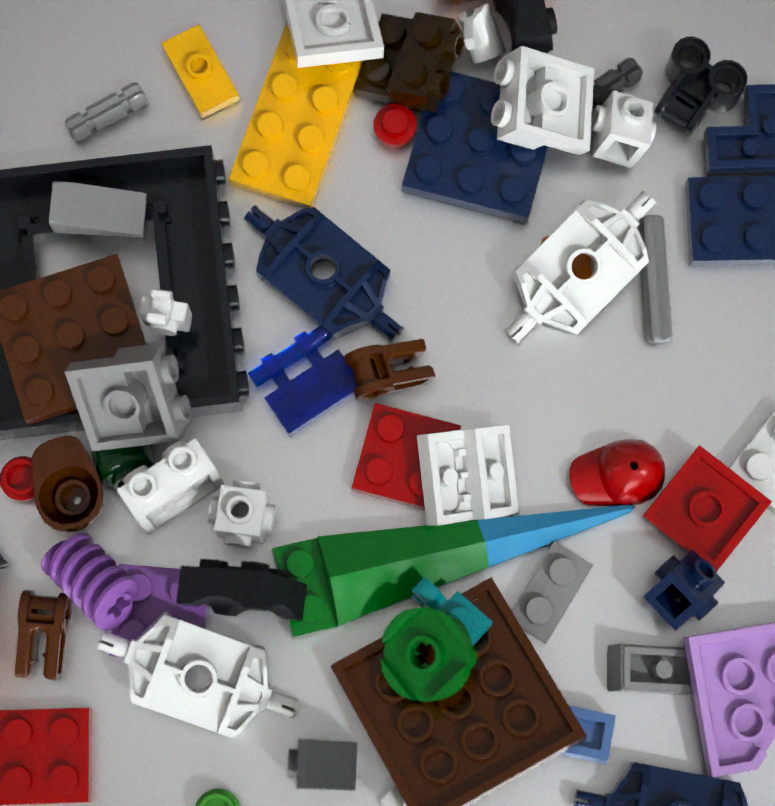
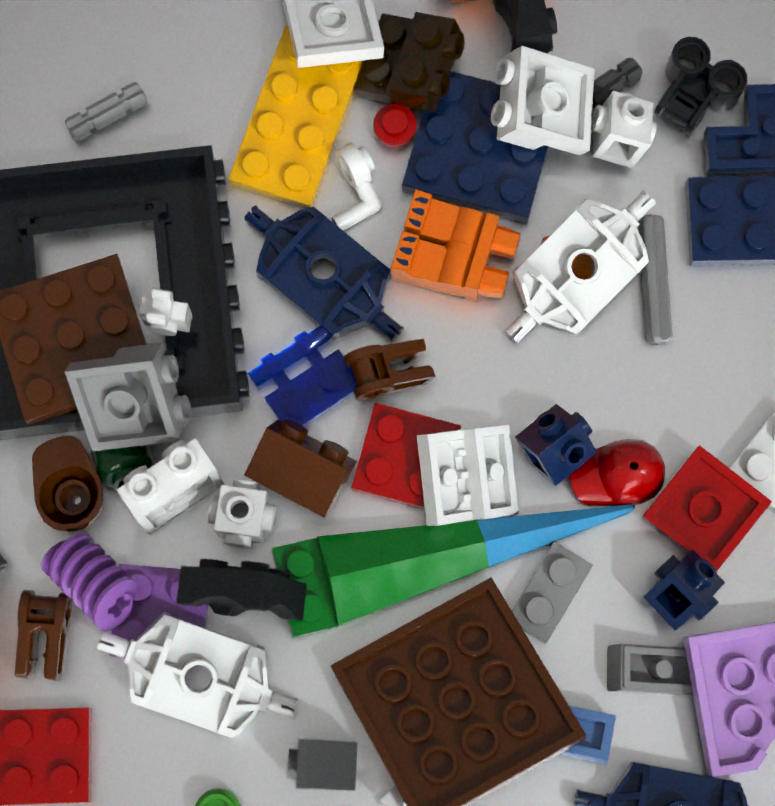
(17, 479): red plate -> none
(96, 210): light grey slope -> none
(200, 71): yellow plate -> none
(301, 466): none -> reddish brown brick
(356, 167): none -> white plate
(451, 248): none -> orange hips
(452, 648): green plate -> none
(474, 620): teal plate -> none
(481, 33): white piece -> none
(557, 443): none -> dark blue brick

